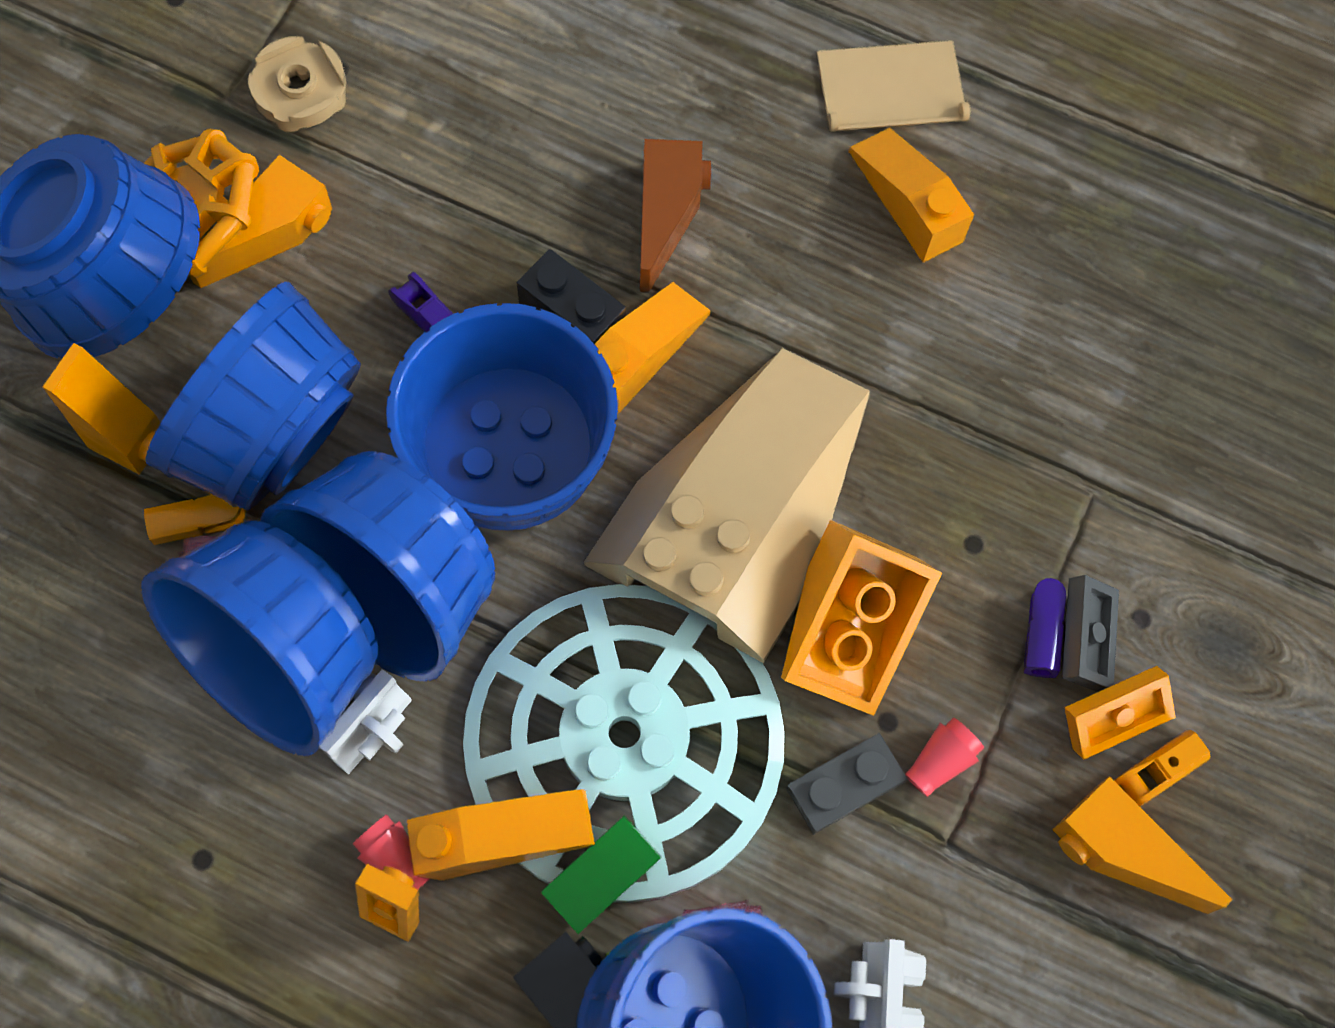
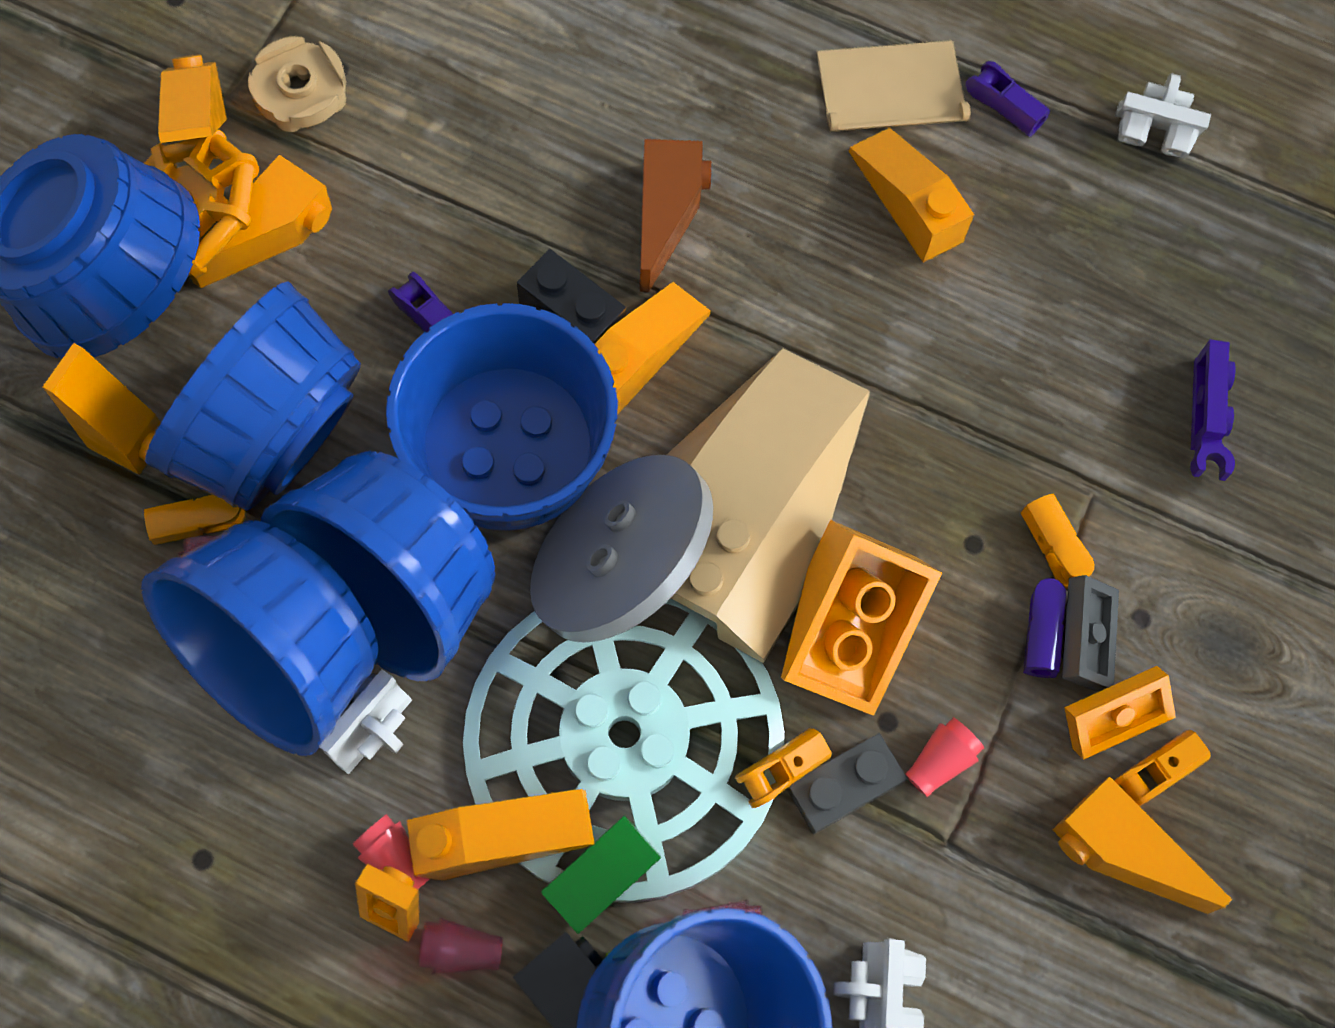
(190, 100): none -> light orange slope
(457, 948): none -> clear pink cone
(622, 548): none -> light grey plate
(786, 765): none -> light orange bar
(1012, 102): none -> dark purple bar
(1057, 539): none -> light orange bar
(1162, 112): none -> white hips
(1210, 409): none -> dark purple plate

